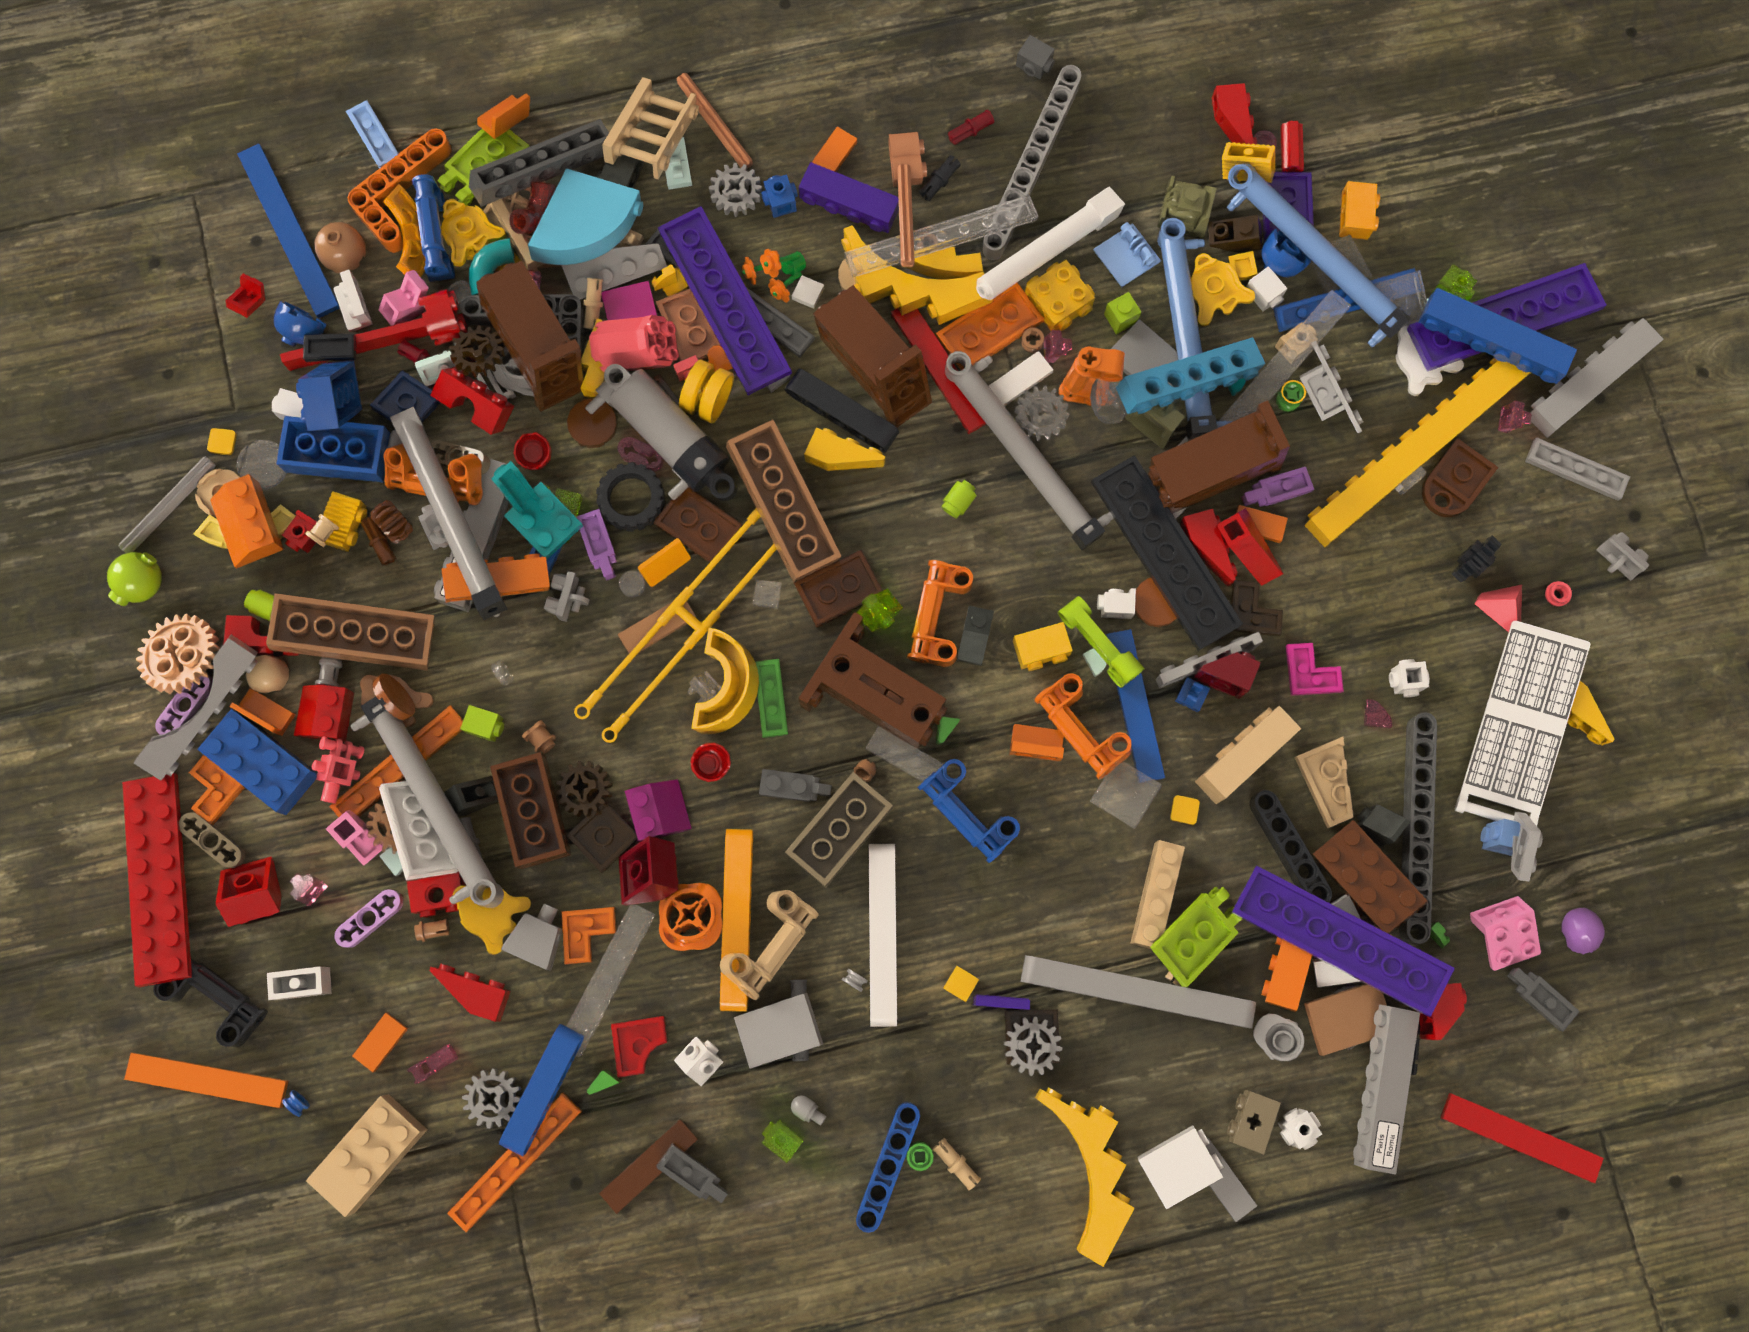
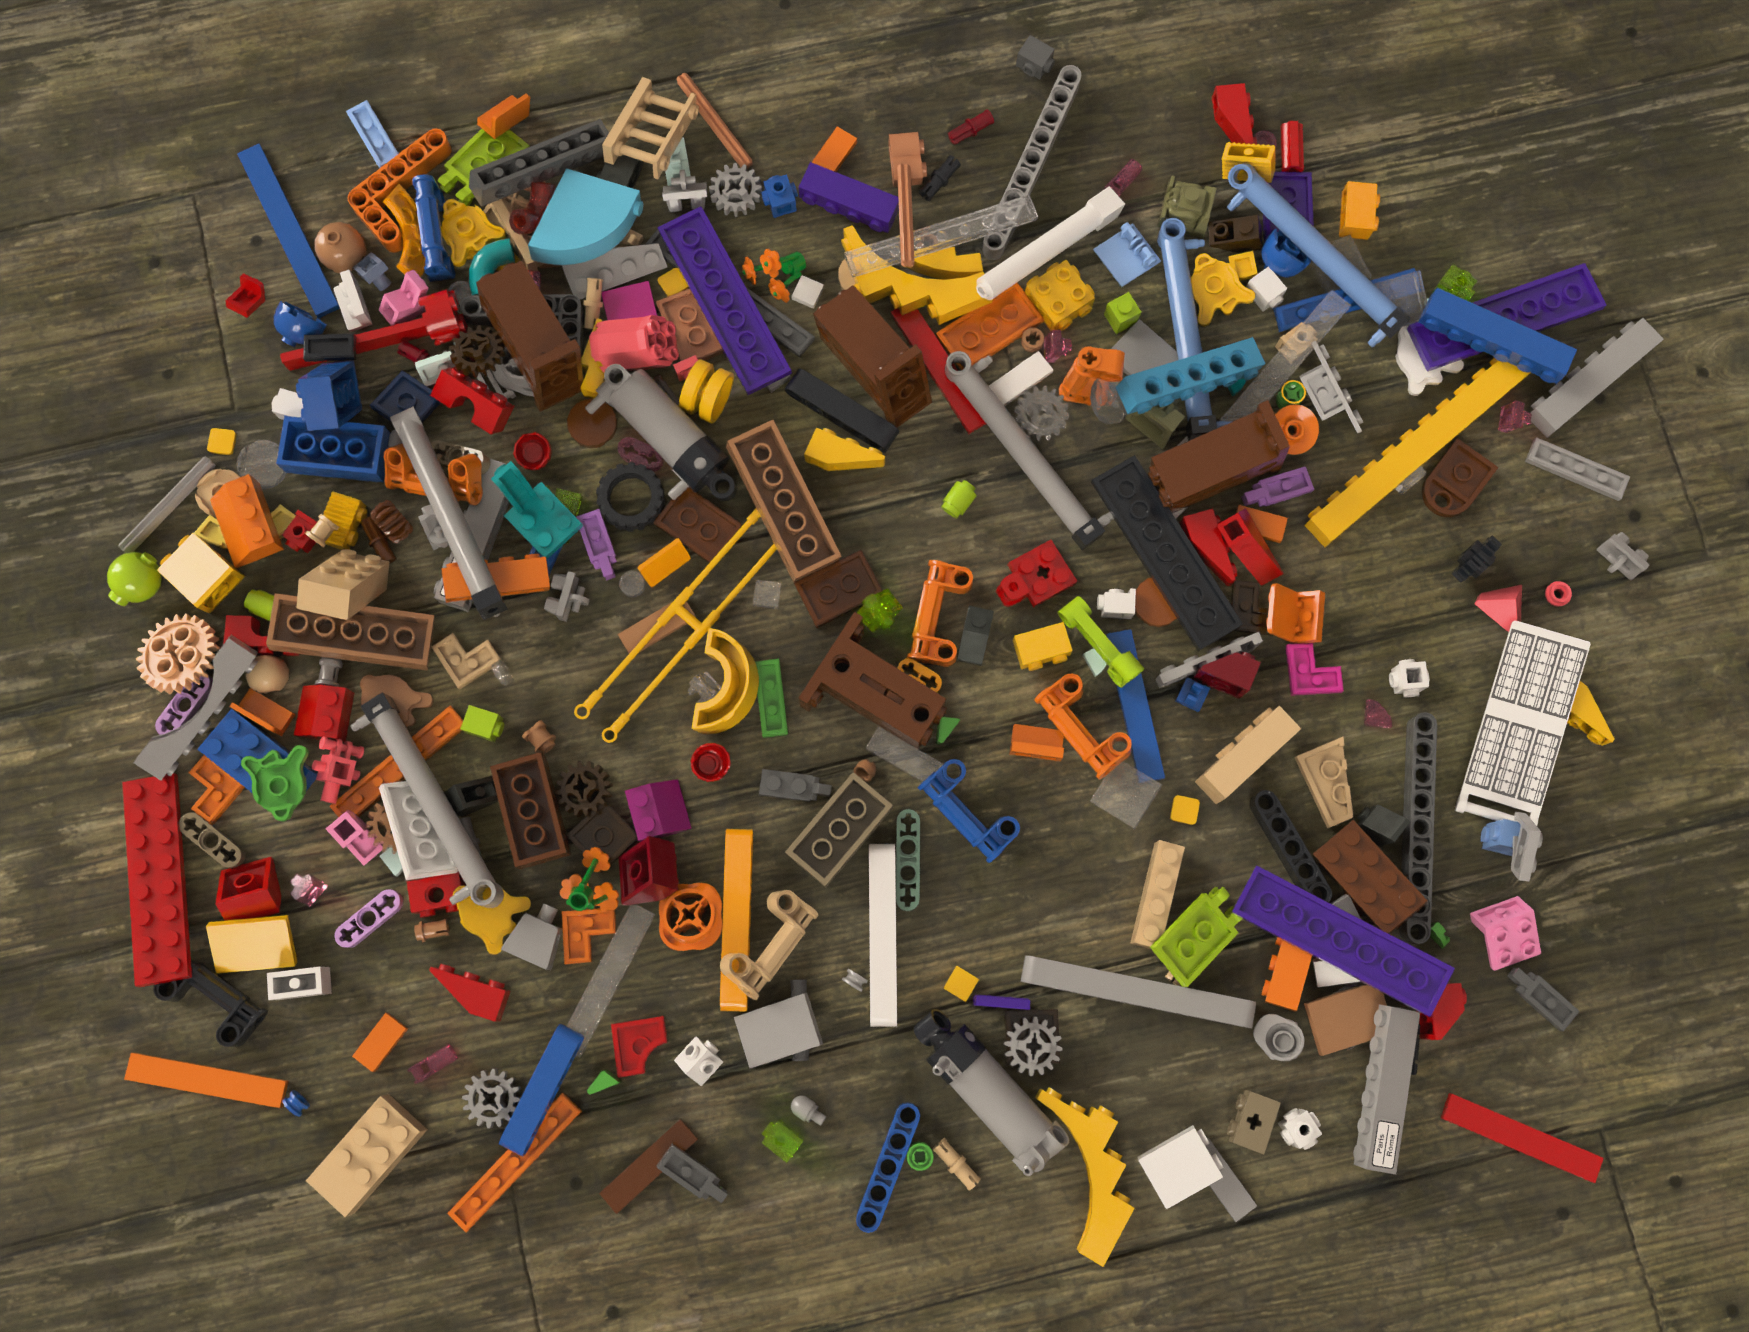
(200, 573): none -> slope
(251, 944): none -> yellow tile
(278, 782): none -> bright green tile
(343, 584): none -> tan brick
(372, 270): none -> sand blue tile
(395, 695): dark orange tile -> none
(464, 665): none -> tan tile
(579, 893): none -> orange plant
(667, 278): yellow tile -> none
(684, 188): none -> light grey hips
(718, 358): orange tile -> none
(908, 860): none -> sand green beam
(922, 671): none -> light orange beam
(991, 1092): none -> light grey piece
(1024, 579): none -> red plate
(1125, 176): none -> clear pink bar
(1295, 614): none -> orange bracket
(1304, 424): none -> orange dish
(1582, 930): medium lavender hair -> none

